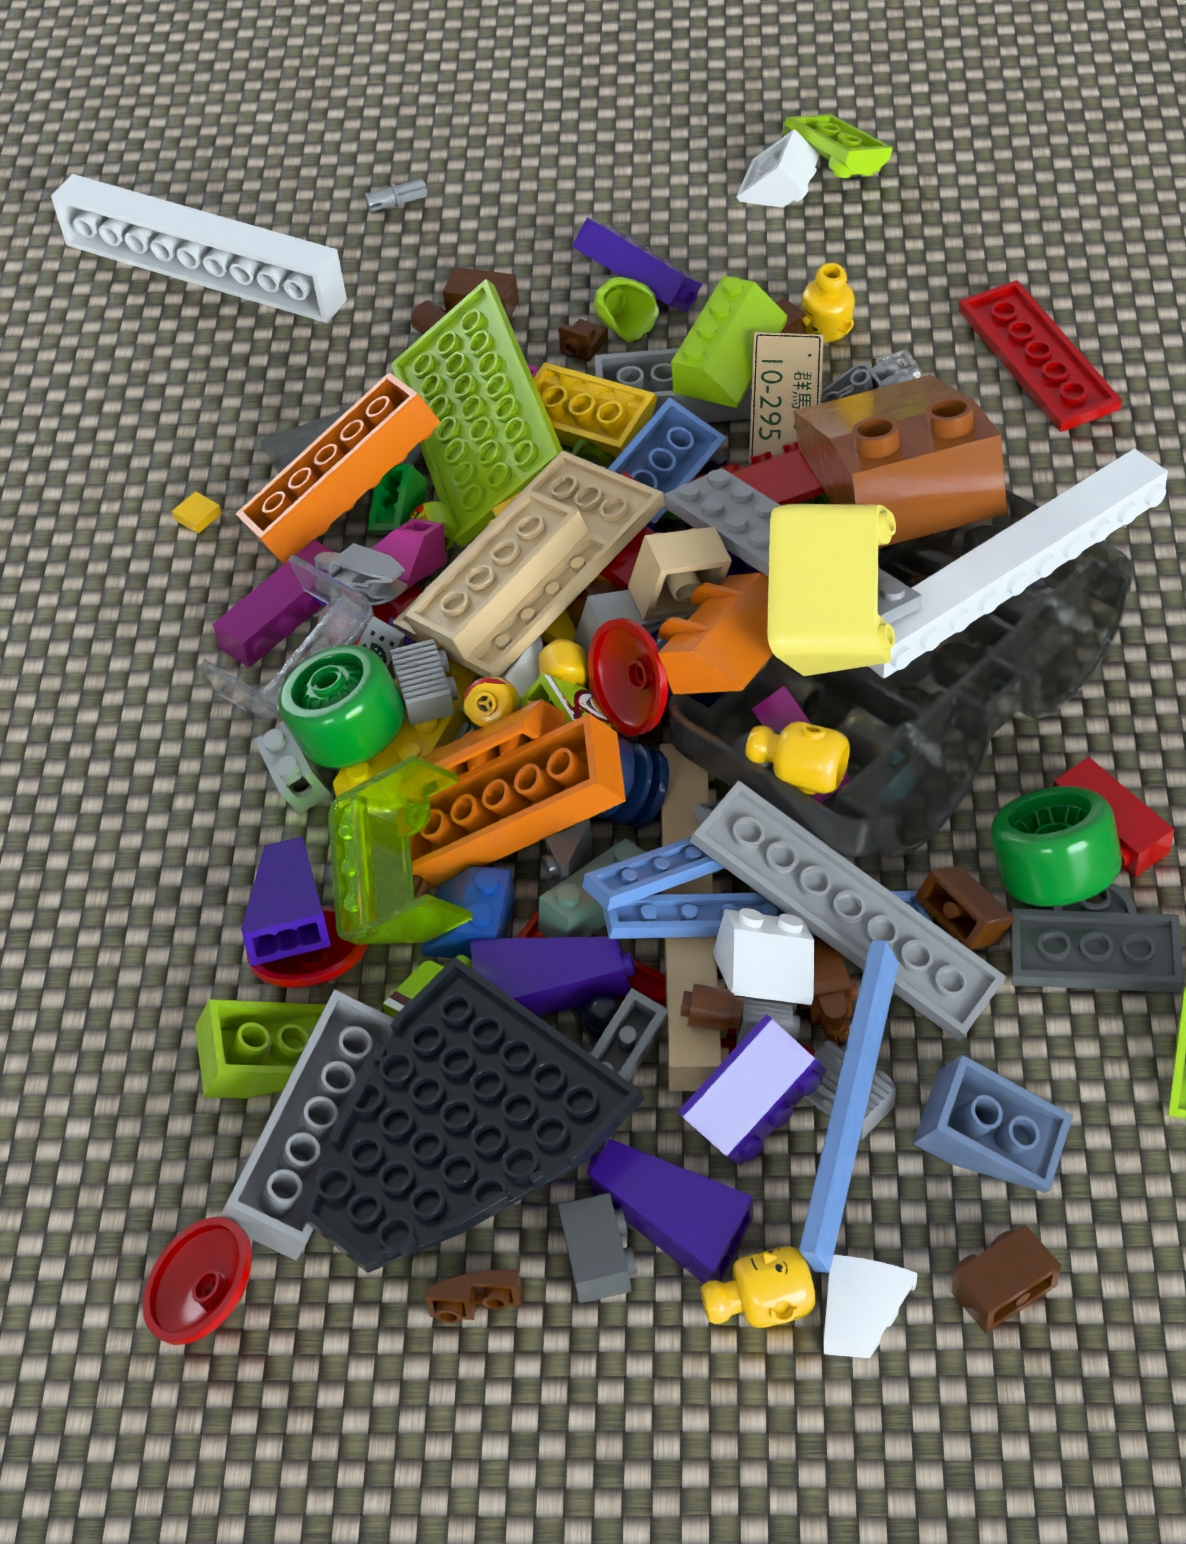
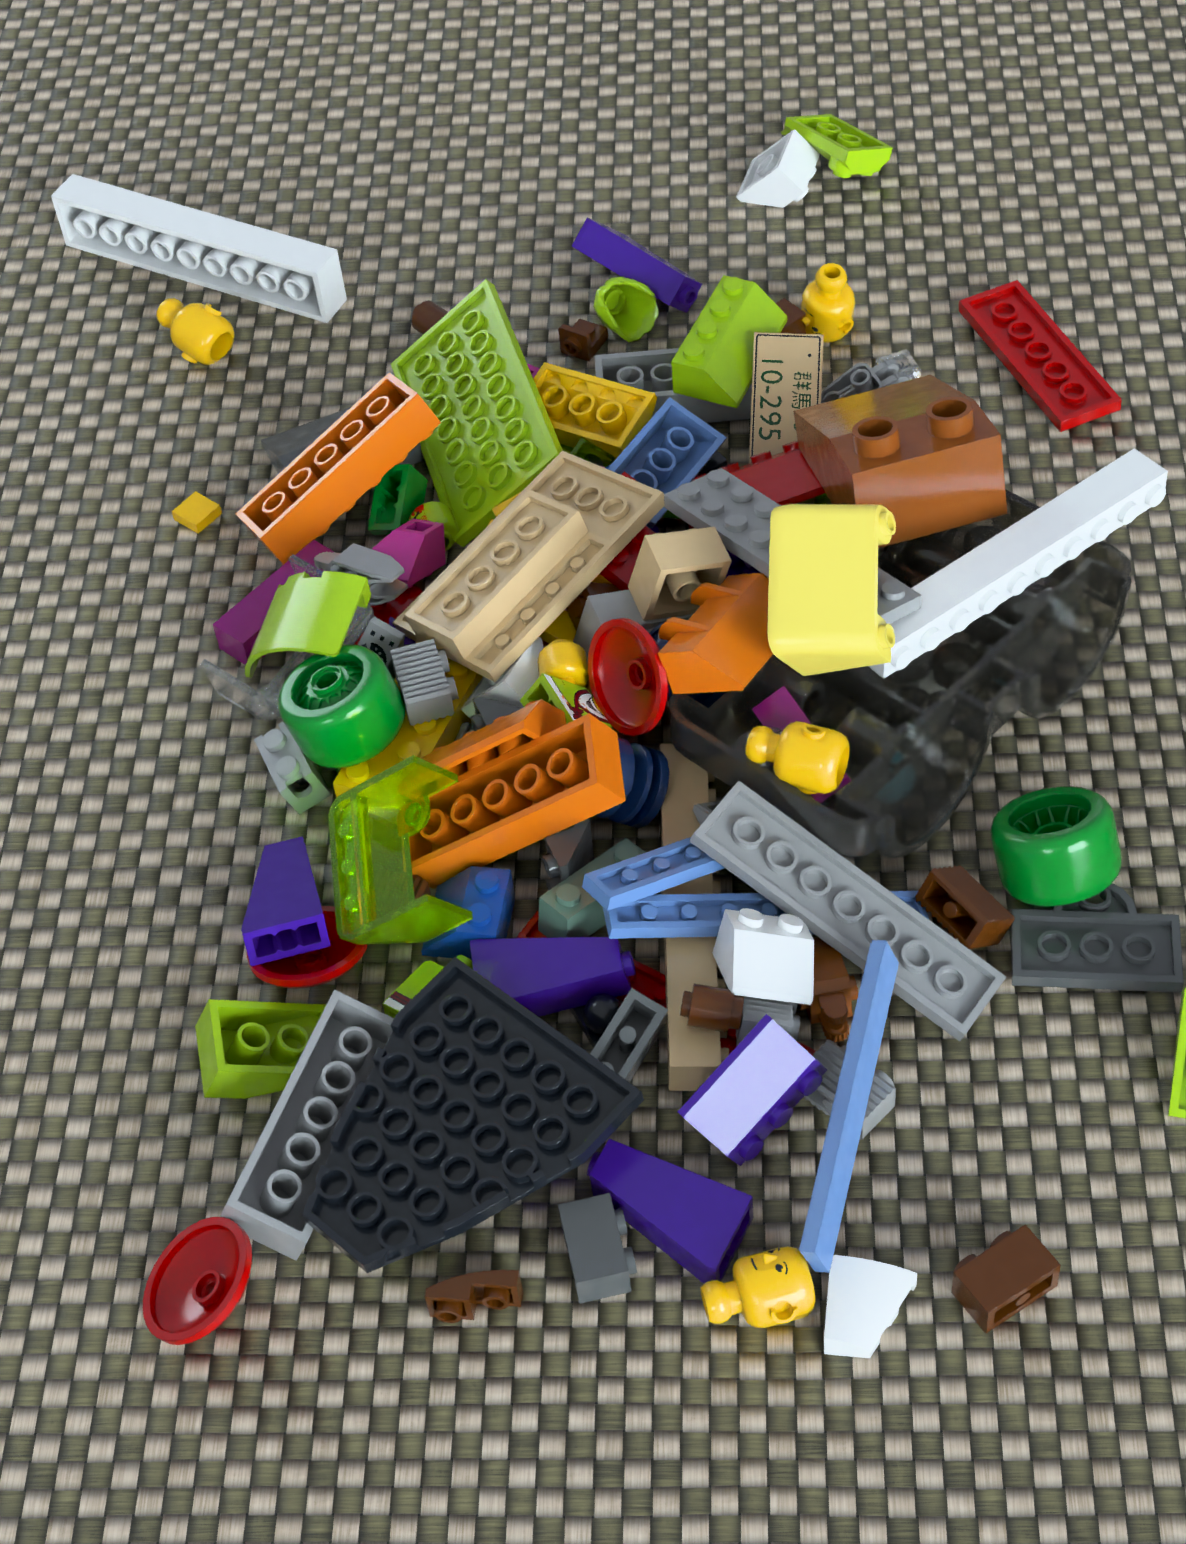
(197, 330): none -> yellow piece
(310, 615): none -> lime panel
(396, 195): light grey axle -> none
(465, 280): reddish brown brick -> none
(487, 690): yellow head -> none
(992, 1126): sand blue slope -> none
(1141, 832): red brick -> none

